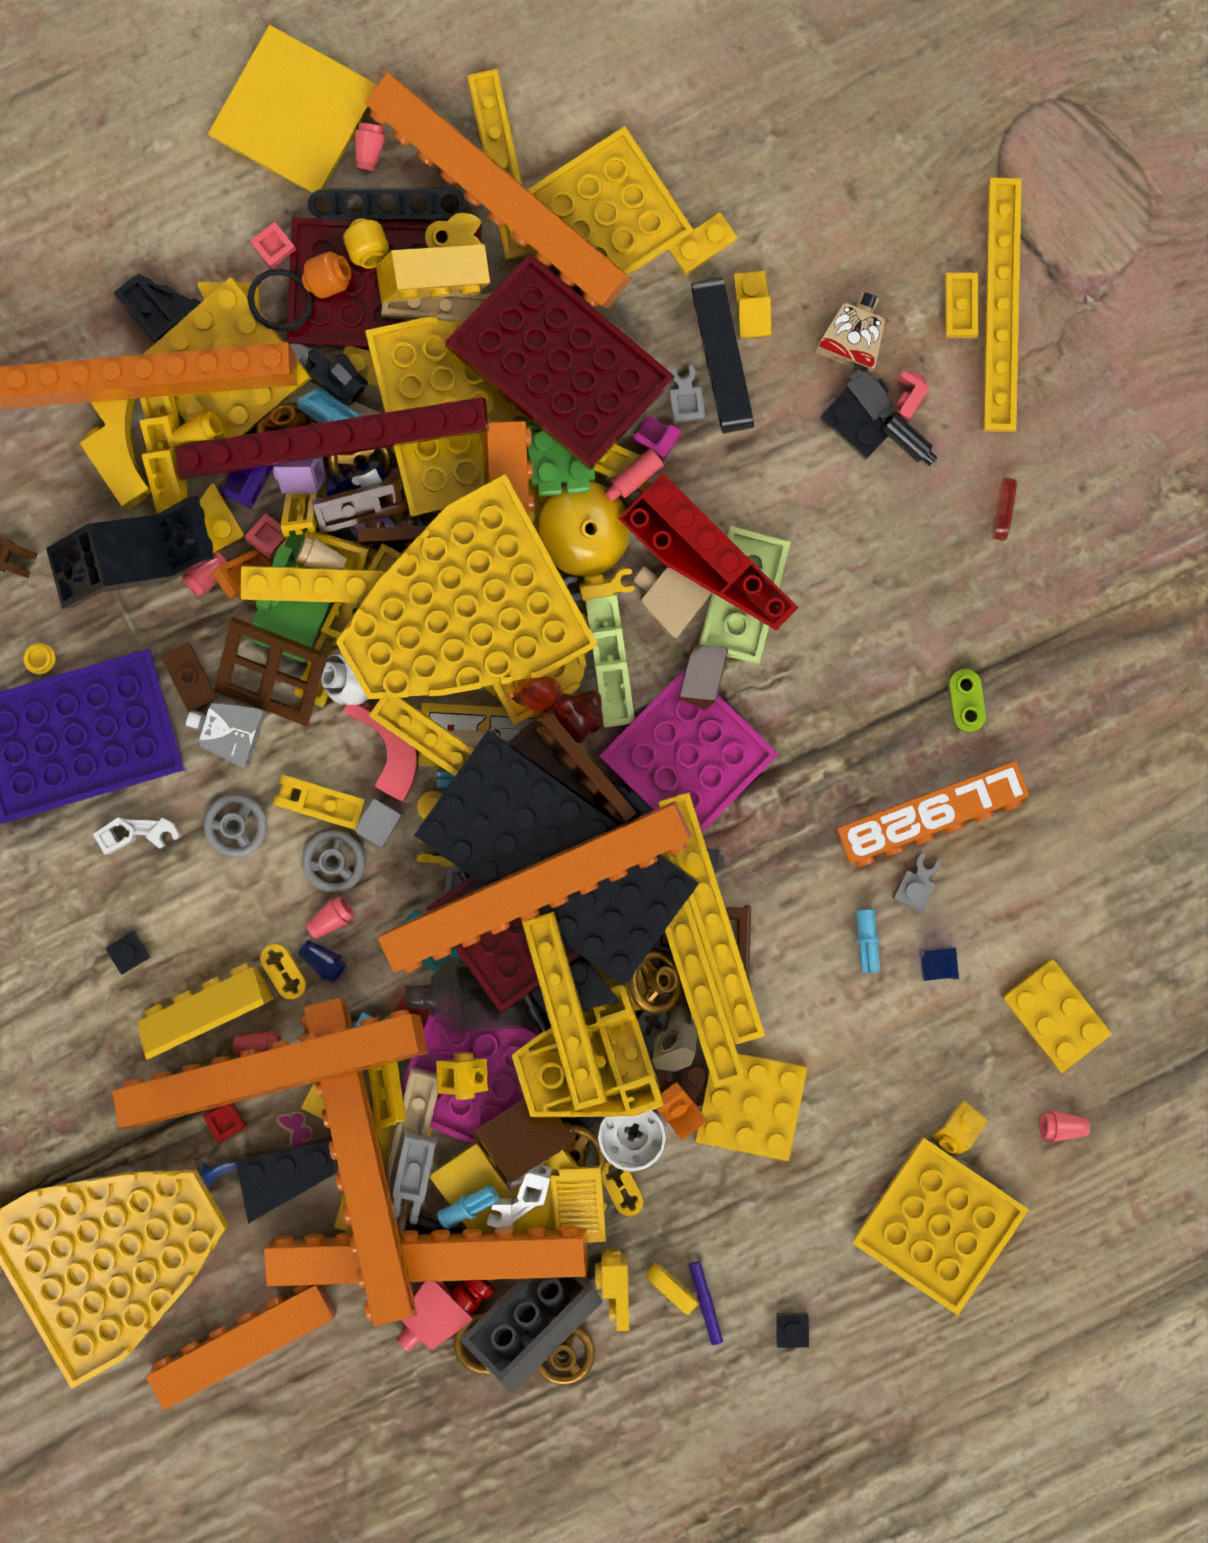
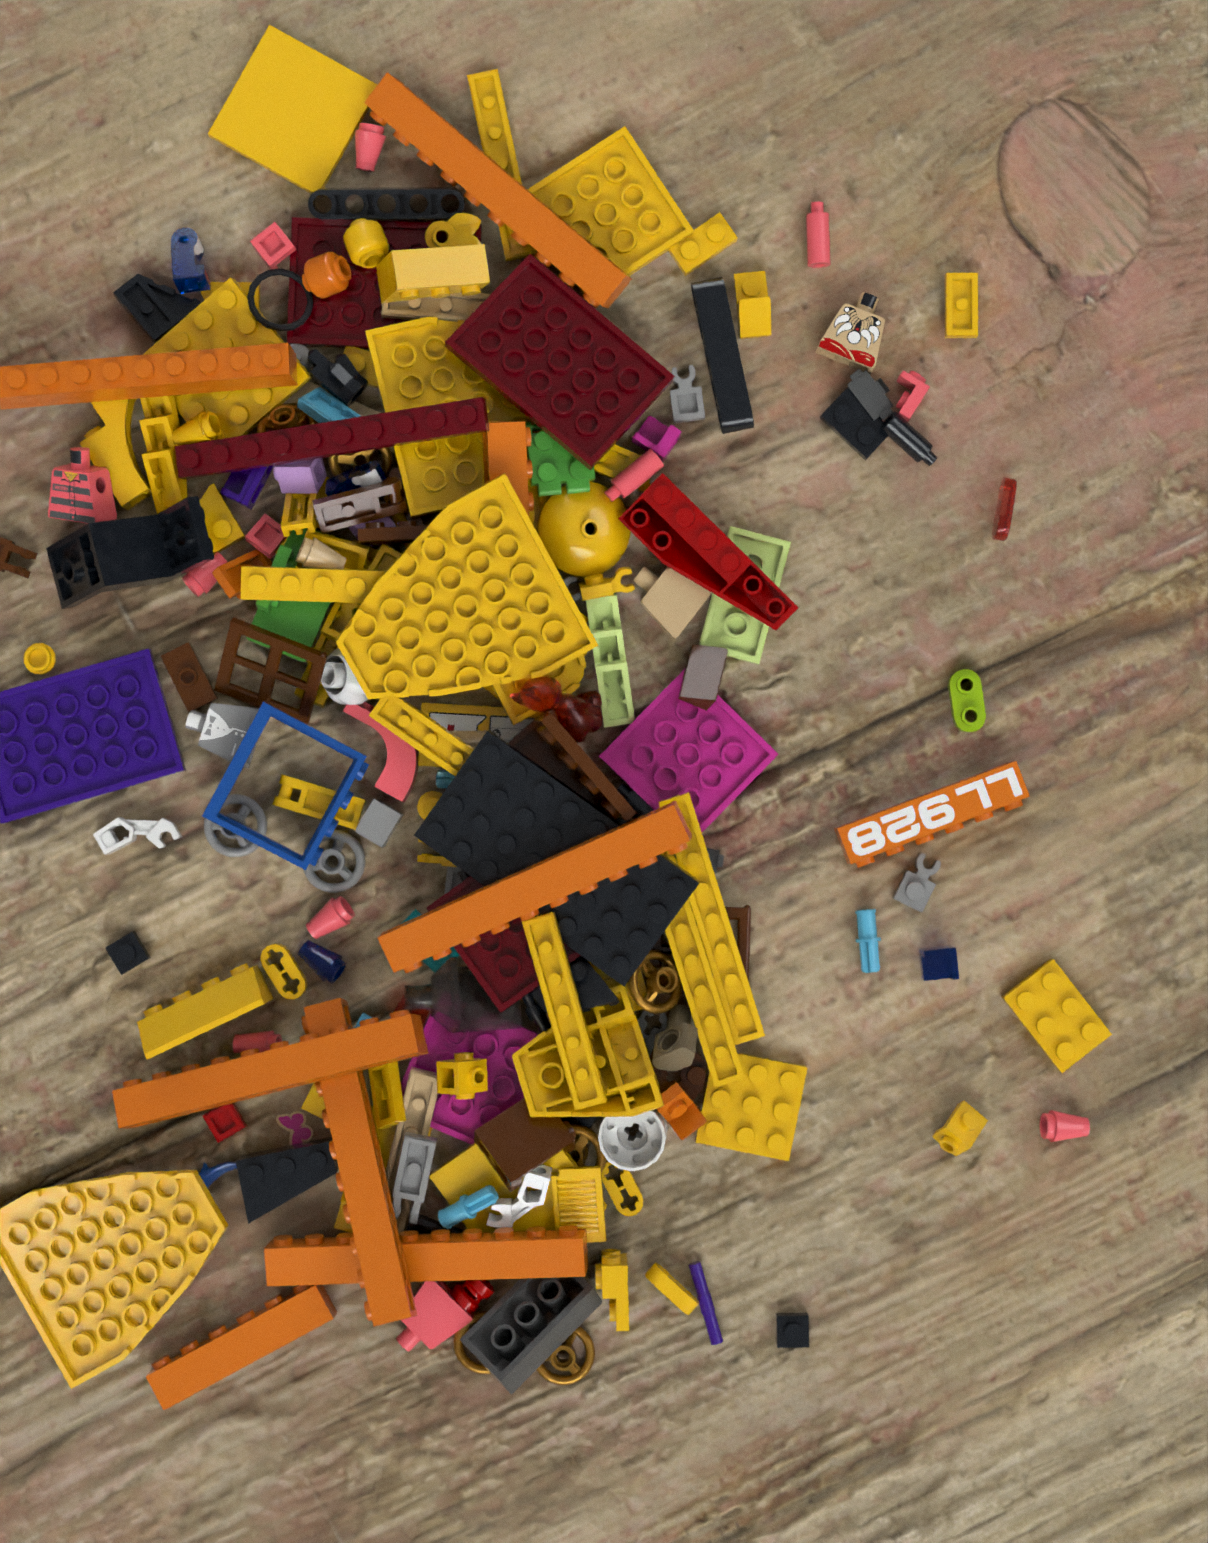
(81, 490): none -> coral torso
(186, 267): none -> clear blue leg
(327, 824): none -> blue window
(818, 236): none -> coral cylinder
(940, 1225): yellow plate -> none
(1002, 305): yellow plate -> none

